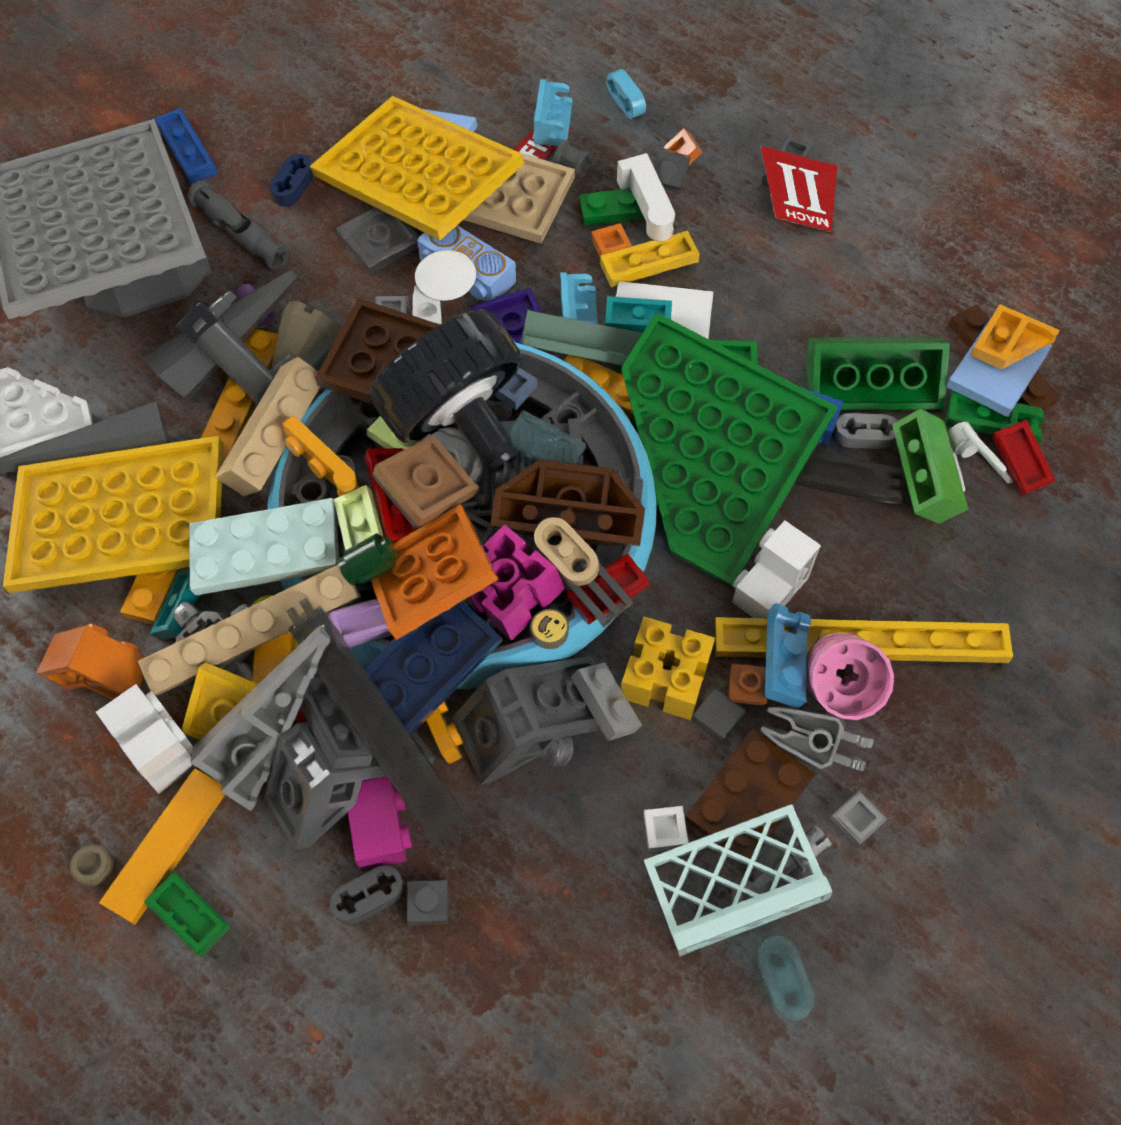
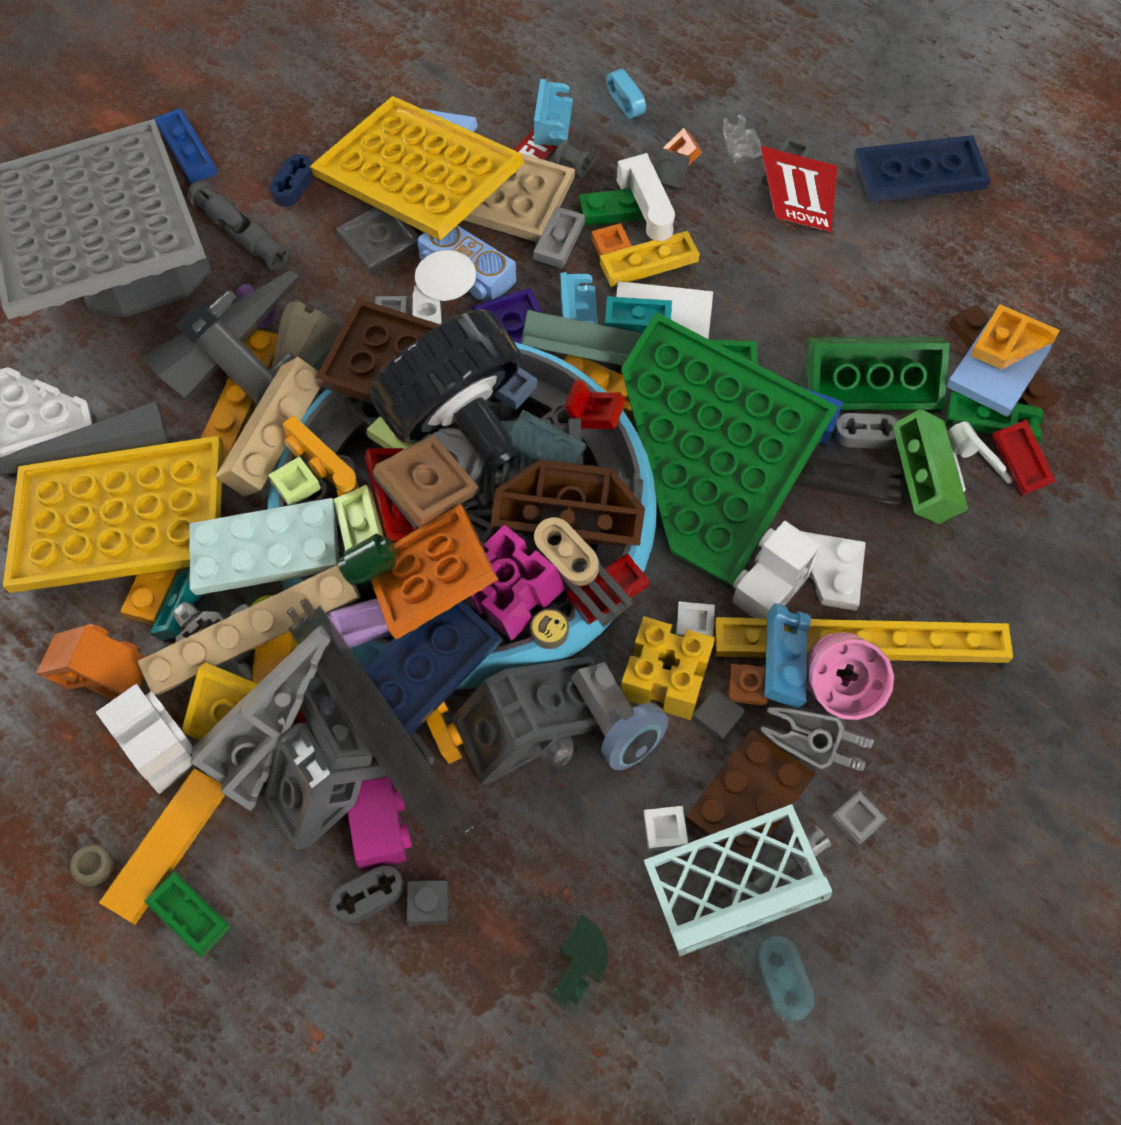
(294, 481): none -> yellowish green plate
(559, 237): none -> light grey plate
(587, 955): none -> clear green brick
(594, 409): none -> red bracket
(634, 738): none -> sand blue tile
(695, 617): none -> white tile
(741, 143): none -> clear plate
(838, 571): none -> white wing
(921, 168): none -> dark blue plate

